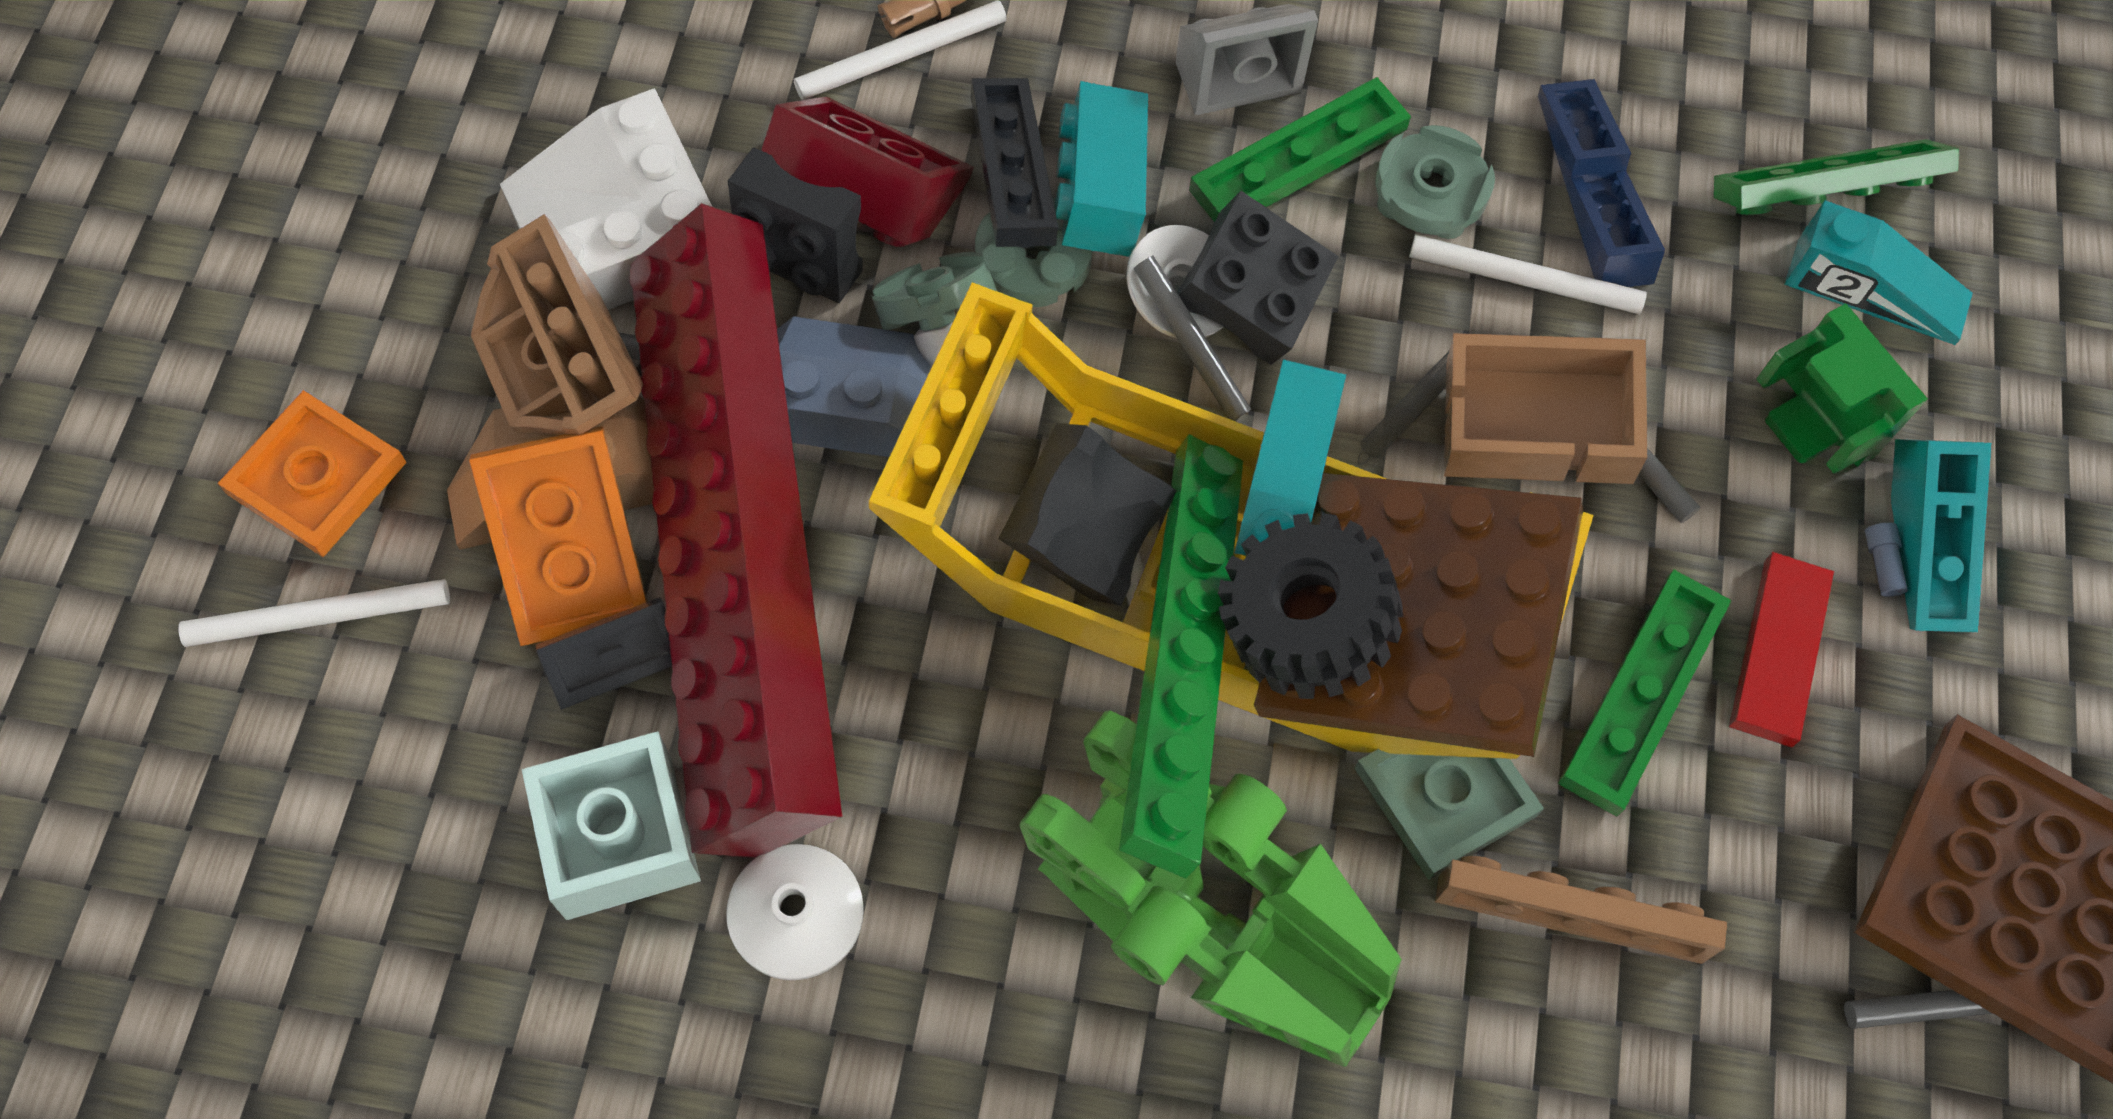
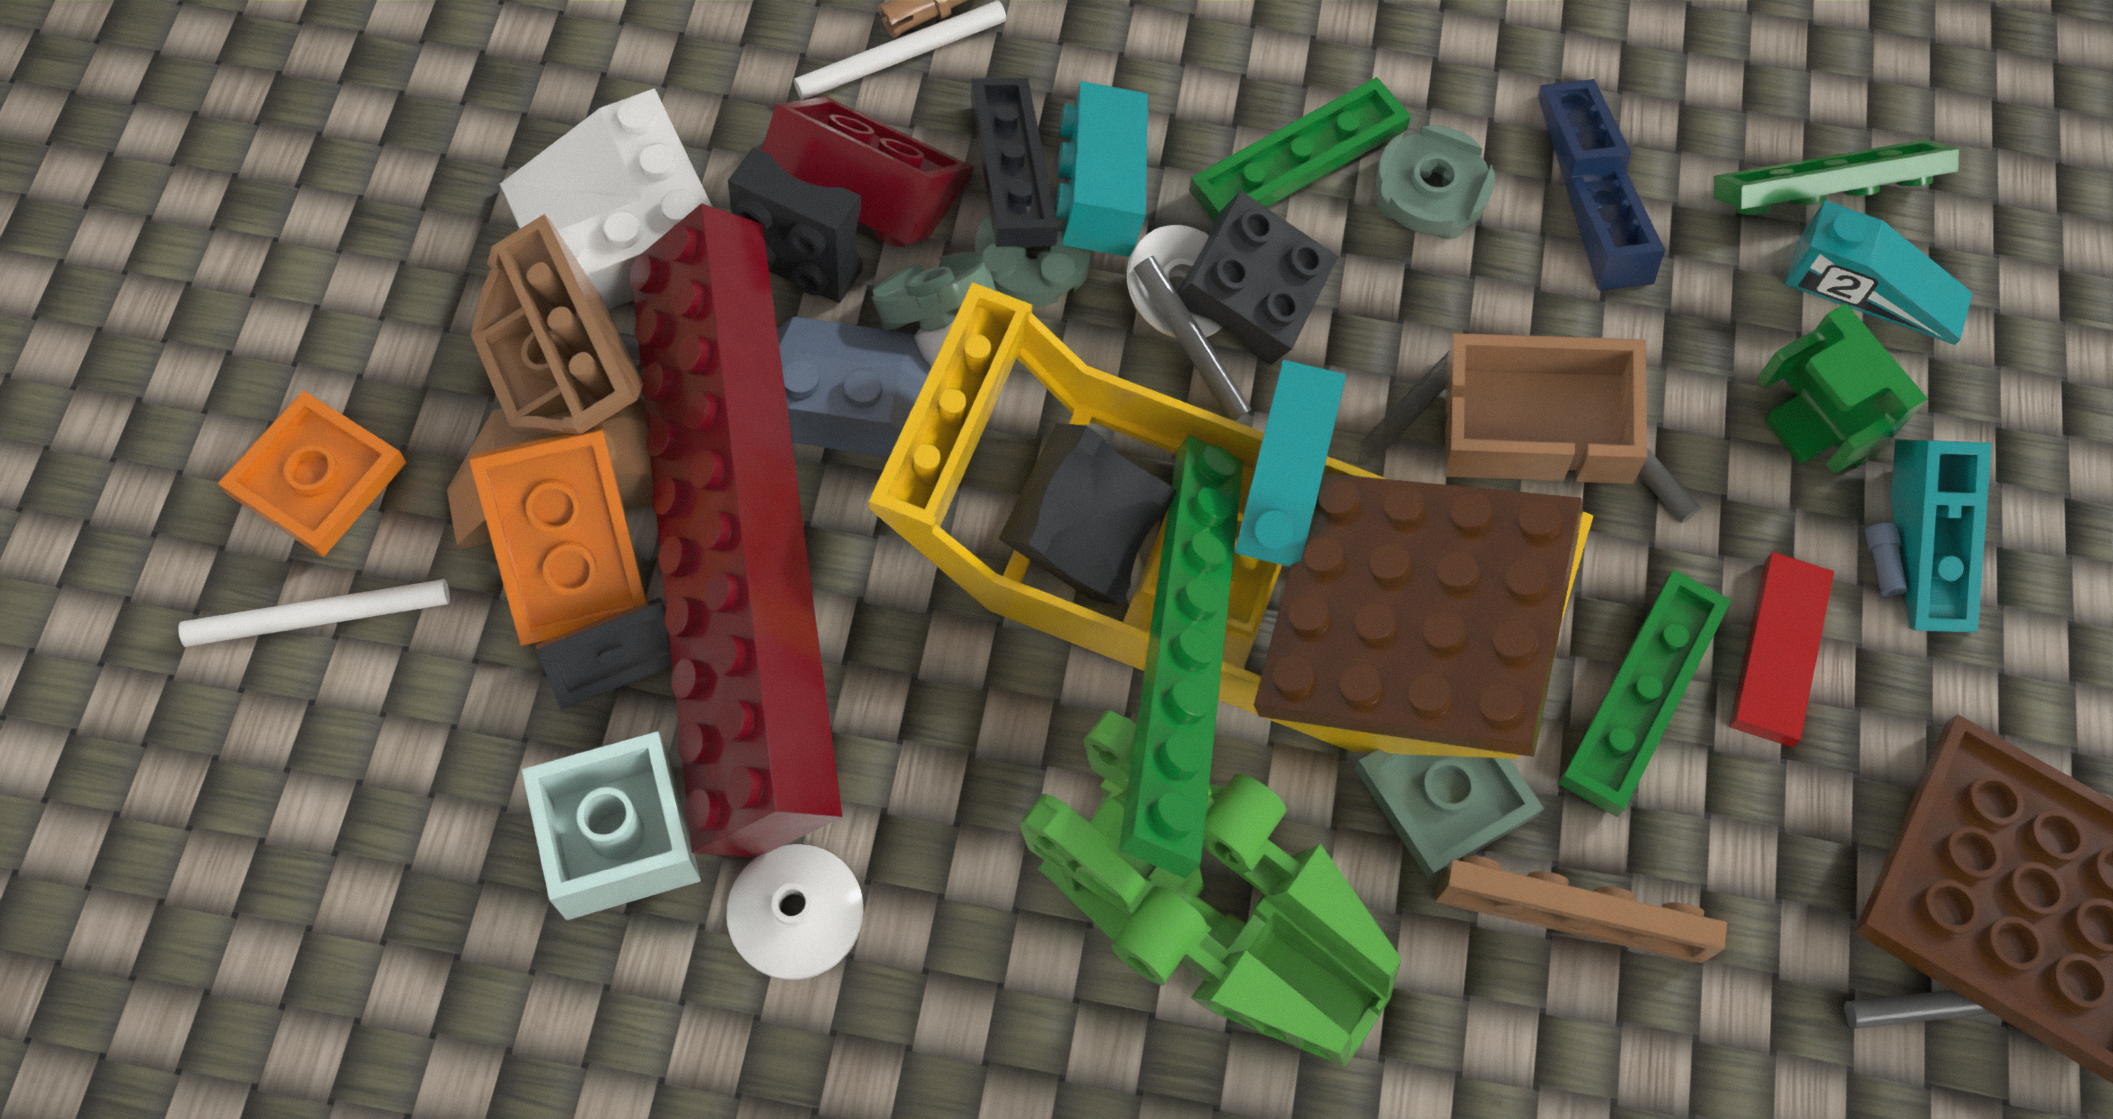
(1245, 56): light grey slope -> none
(1321, 647): black tyre -> none
(1528, 274): white bar -> none

